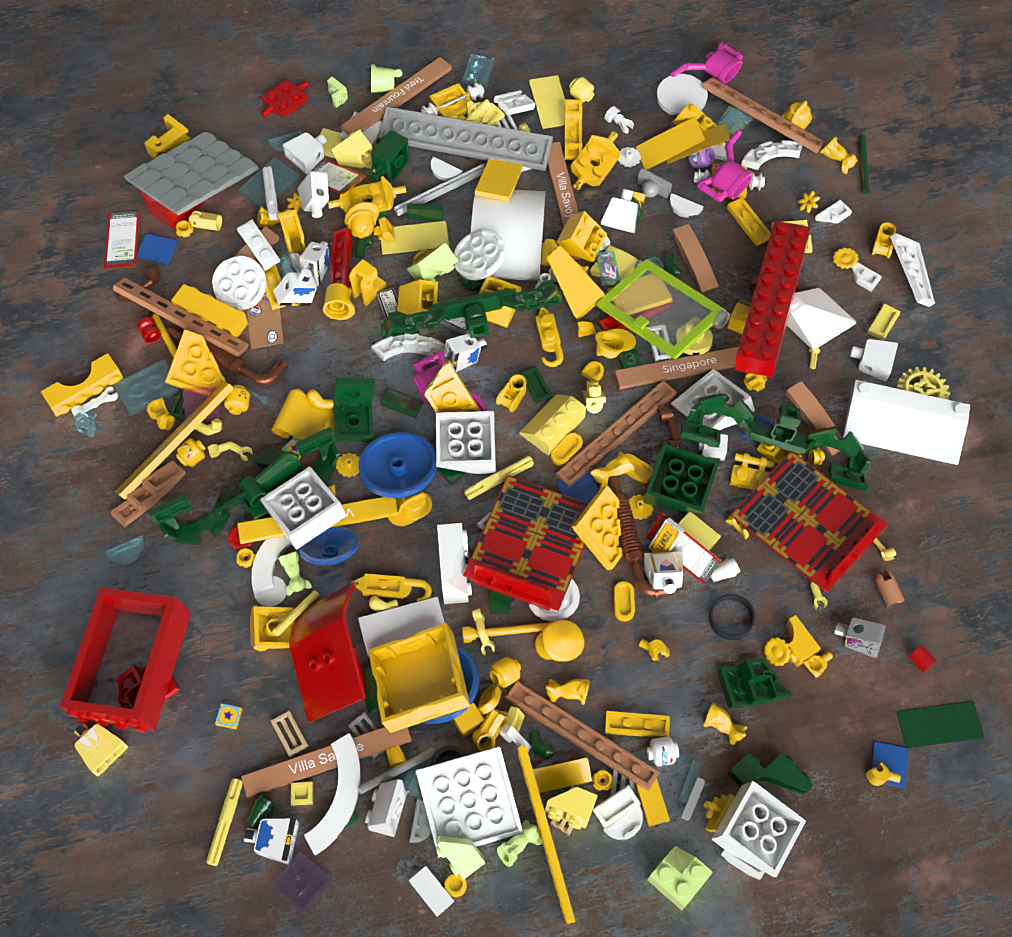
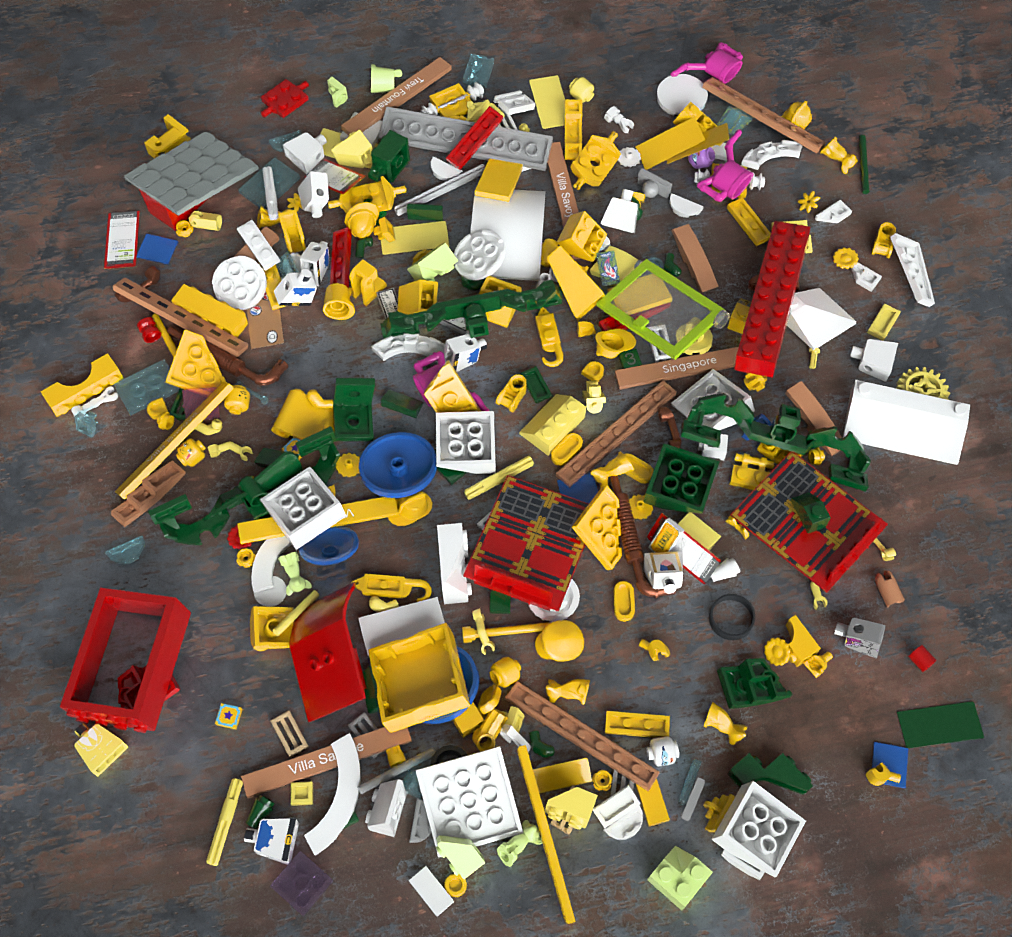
(474, 138): none -> red plate
(811, 512): none -> dark green slope

